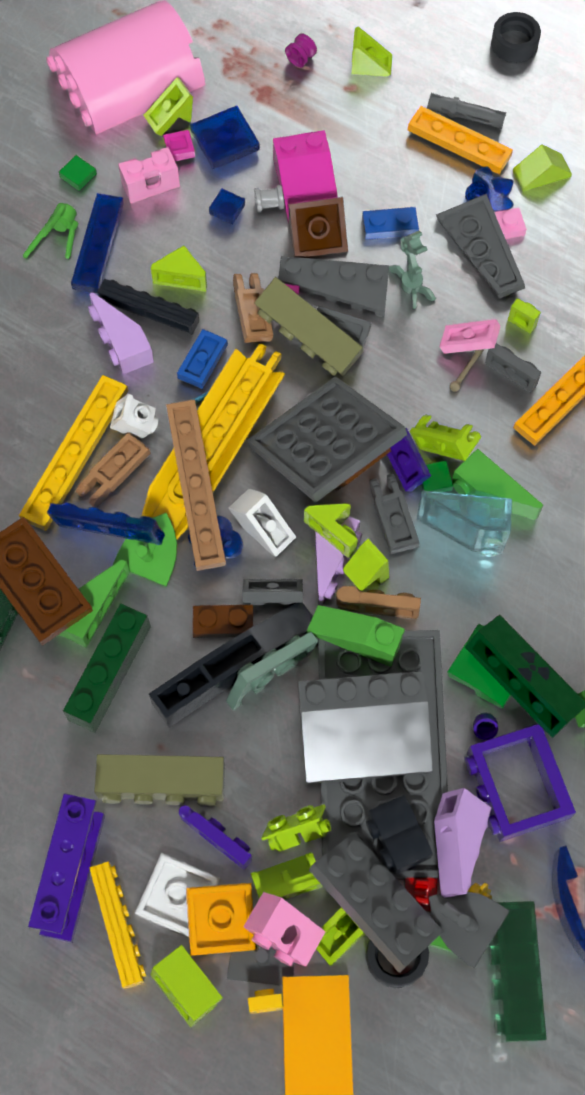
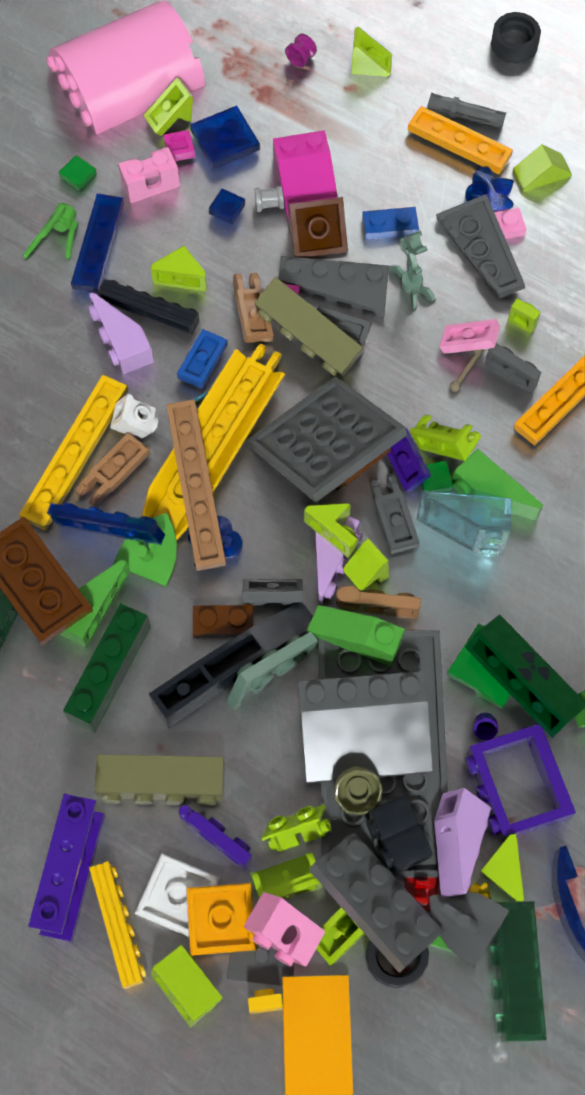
(262, 521): white slope -> none
(357, 790): none -> olive hair
(505, 869): none -> lime slope

